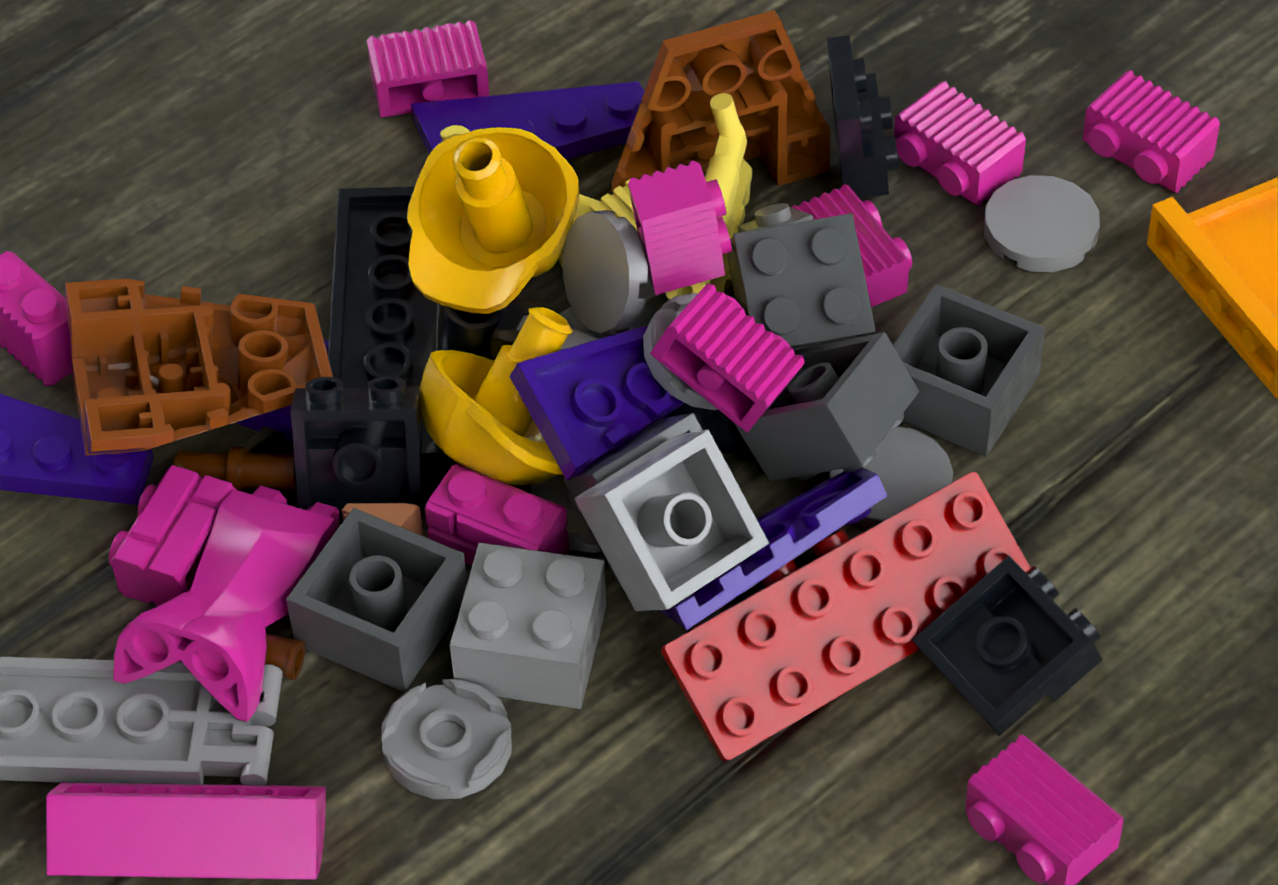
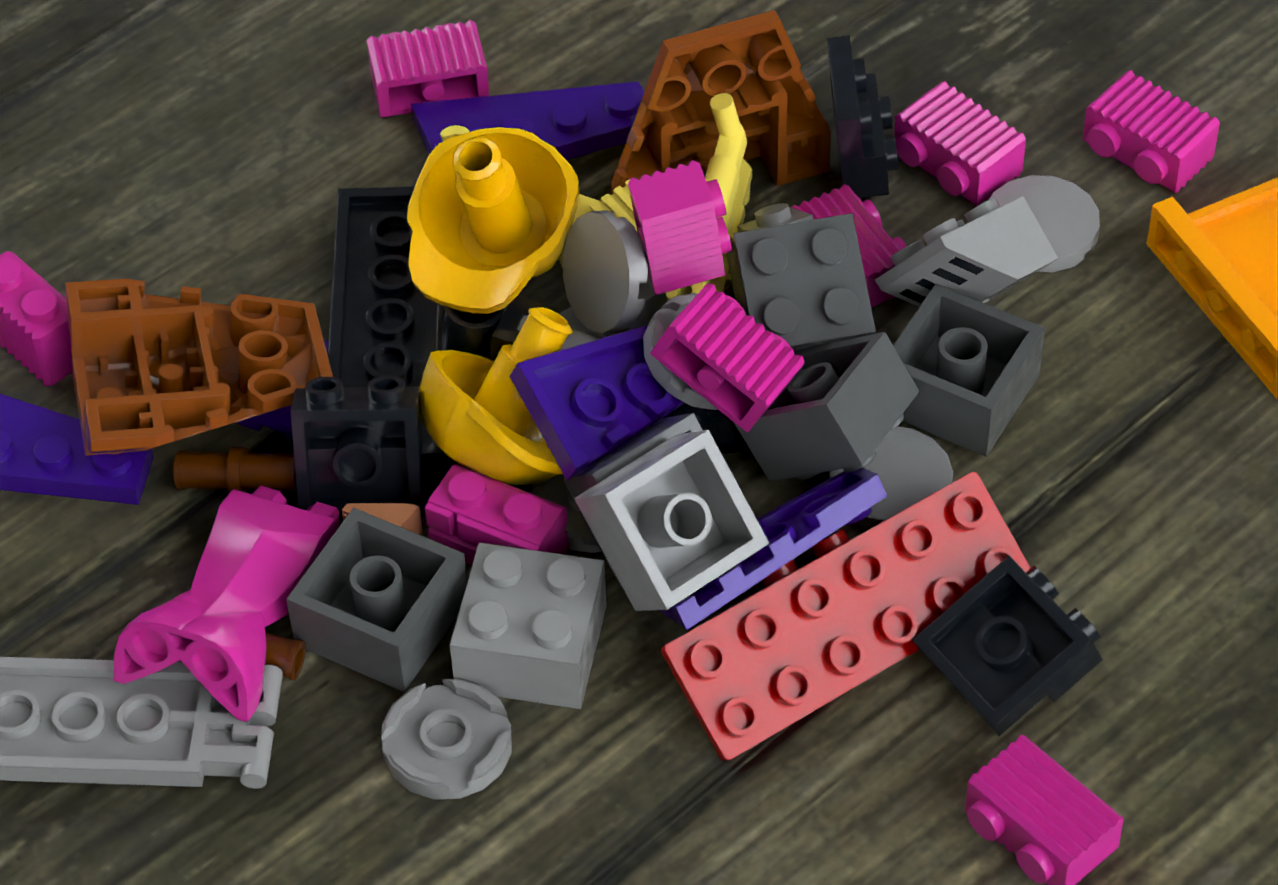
(168, 536): dark pink brick -> none
(185, 830): dark pink brick -> none
(972, 258): none -> light grey slope

